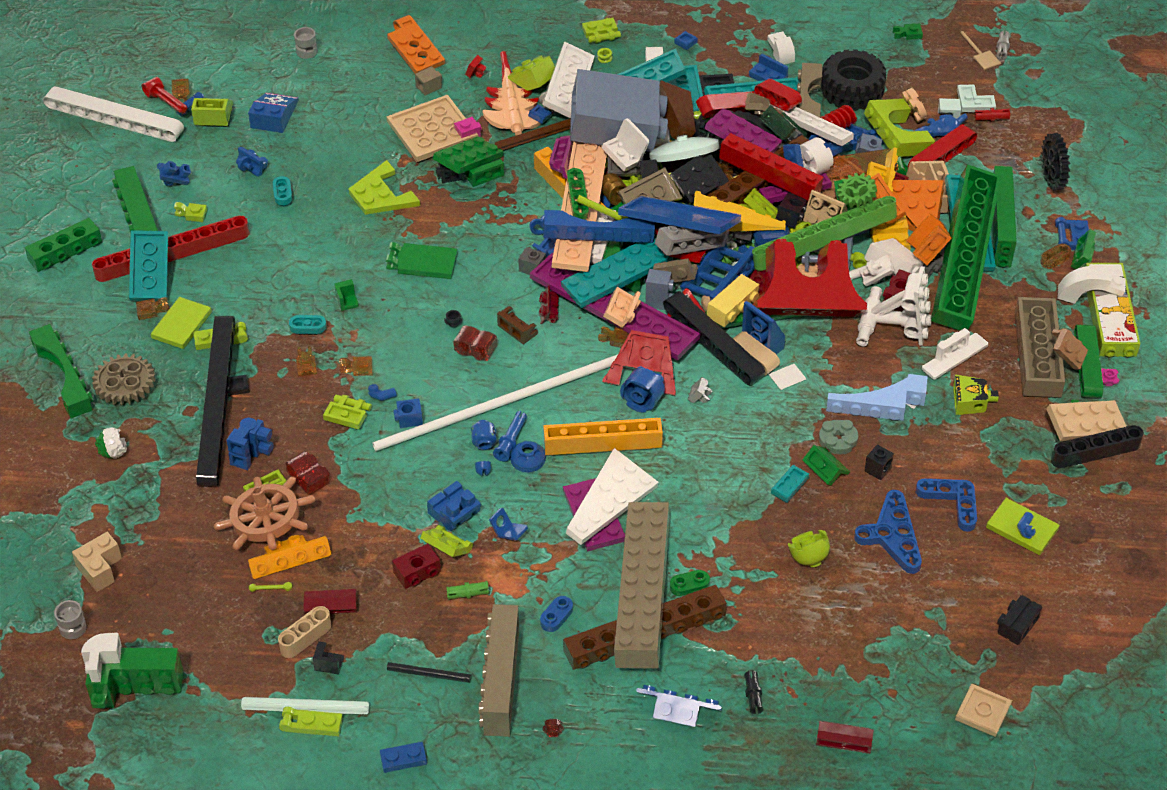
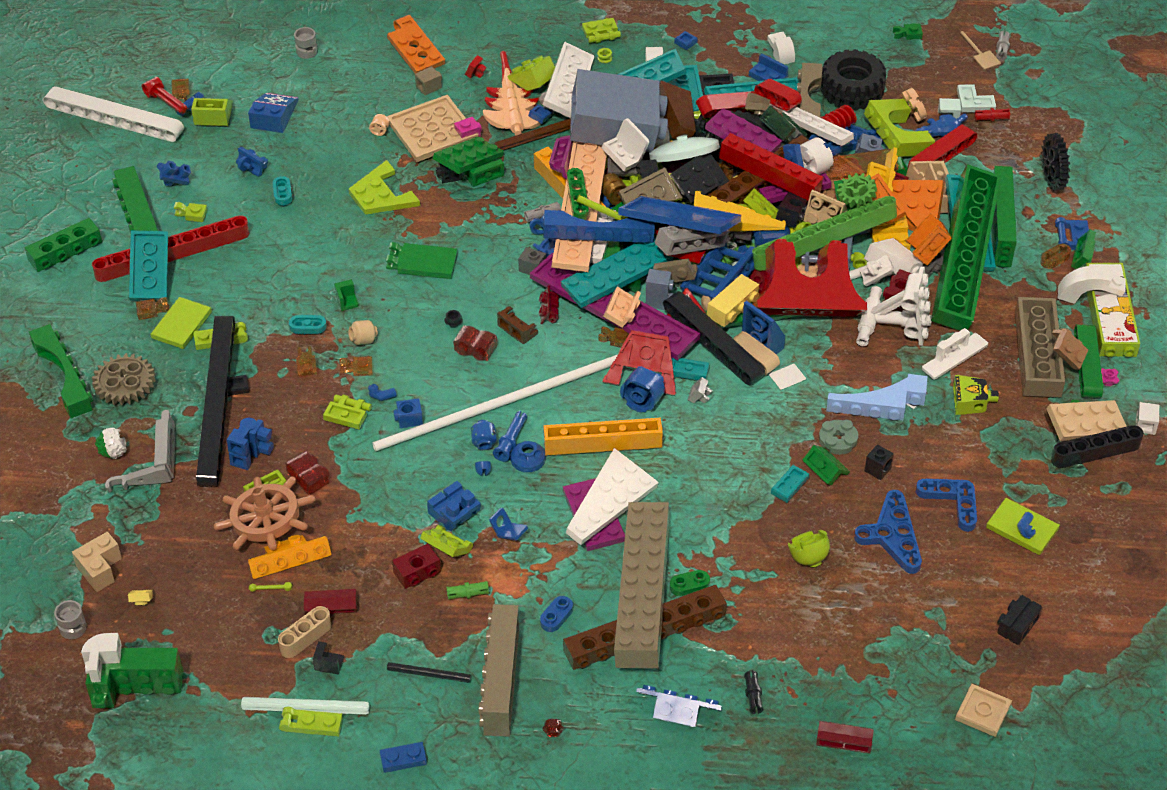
(140, 597): none -> light yellow plate
(163, 461): none -> light grey hinge
(362, 332): none -> tan head
(379, 124): none -> light nougat wheel
(539, 212): none -> light grey pin
(690, 368): none -> teal plate
(1148, 417): none -> white brick

